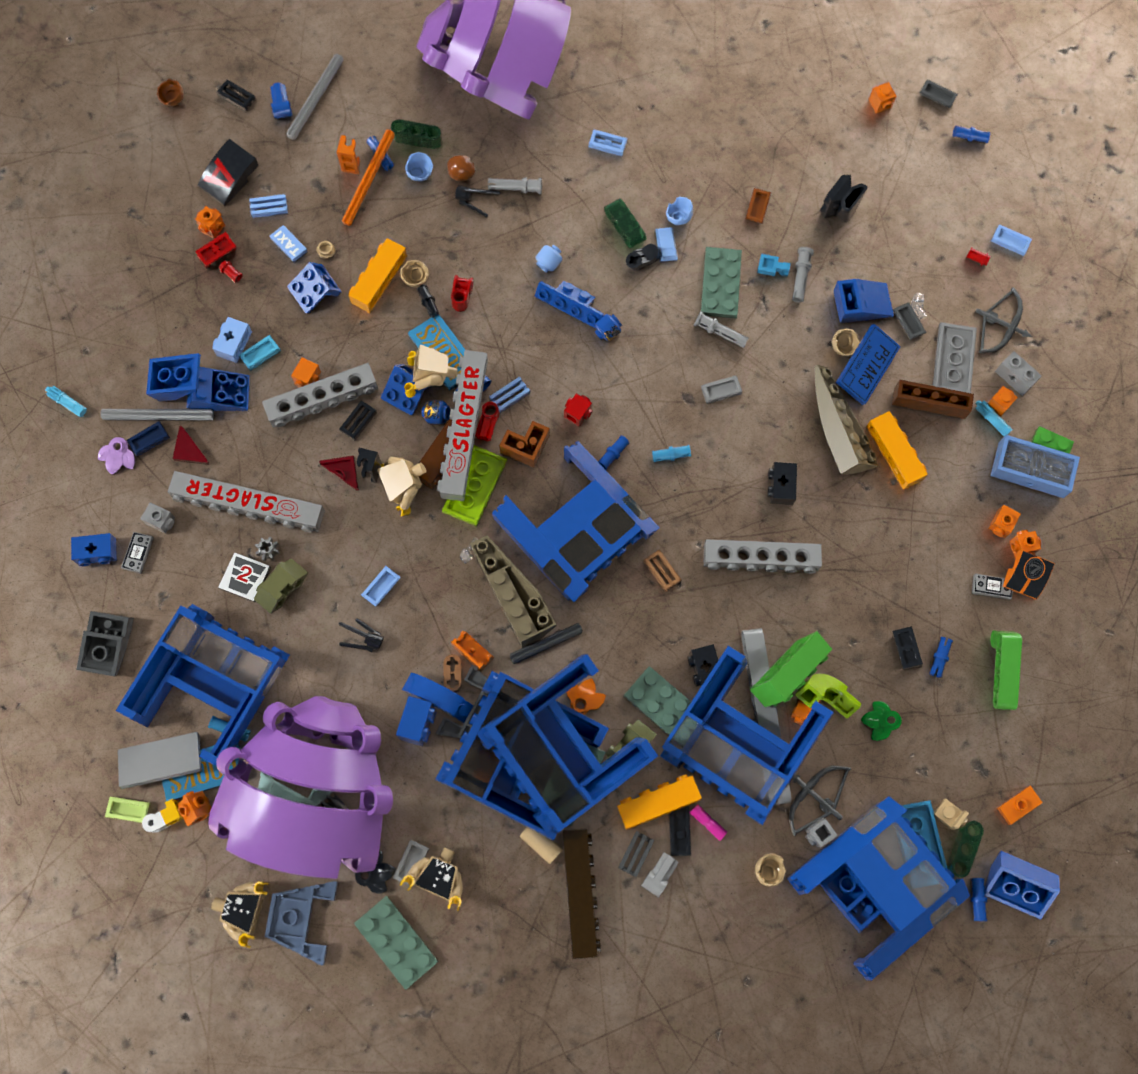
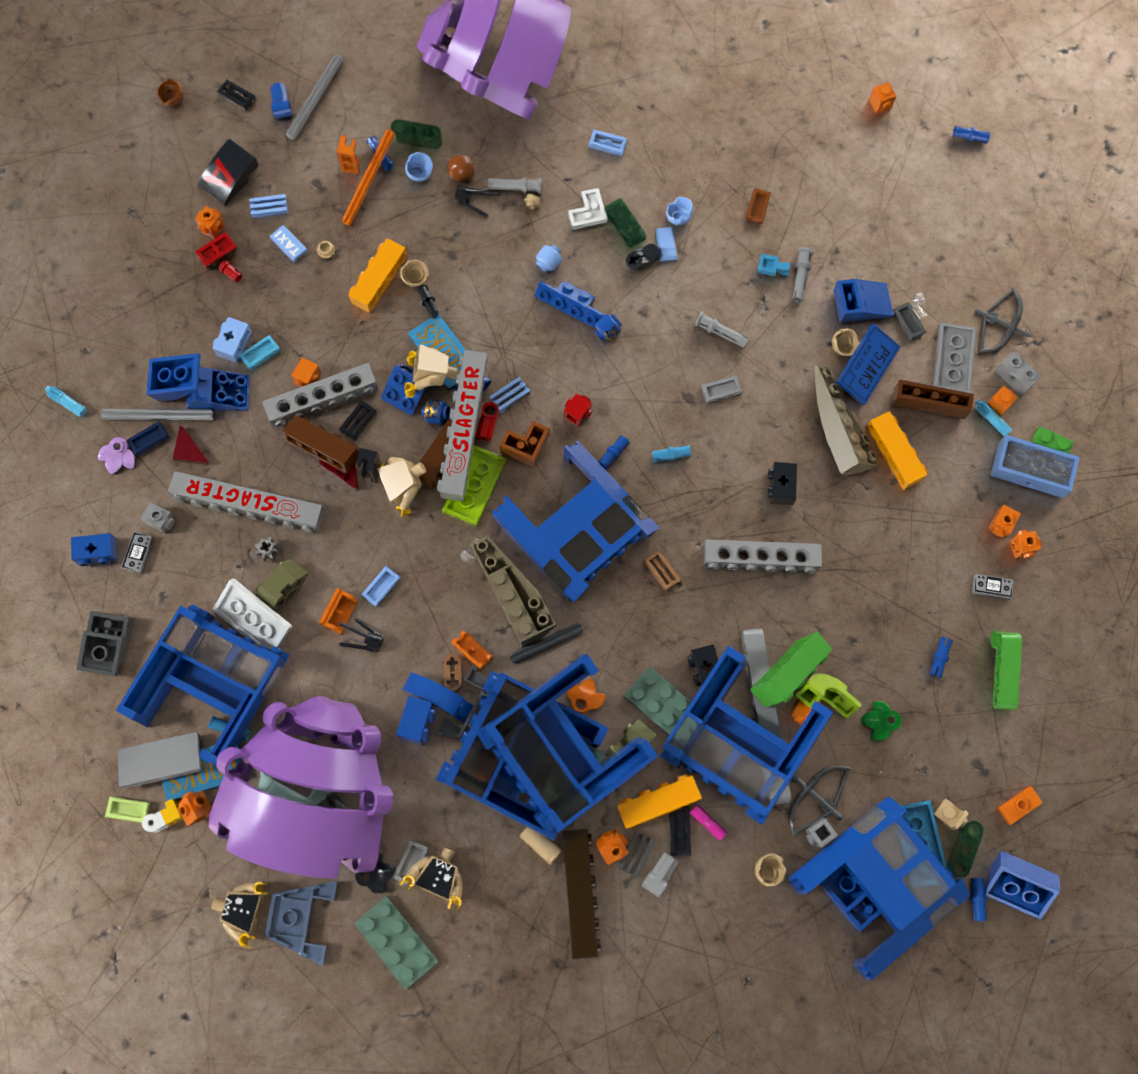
(244, 576): tile -> none
(251, 616): none -> white plate
(312, 286): bracket -> none
(321, 443): none -> reddish brown brick
(338, 610): none -> orange hinge
(461, 290): red piece -> none
(532, 201): none -> tan plate
(592, 212): none -> white plate
(612, 846): none -> orange brick
(721, 282): sand green plate -> none
(843, 199): black piece -> none
(907, 648): black hinge -> none
(938, 93): dark grey tile -> none
(978, 256): red pin -> none
(1011, 240): light blue tile -> none
(1028, 574): black slope -> none

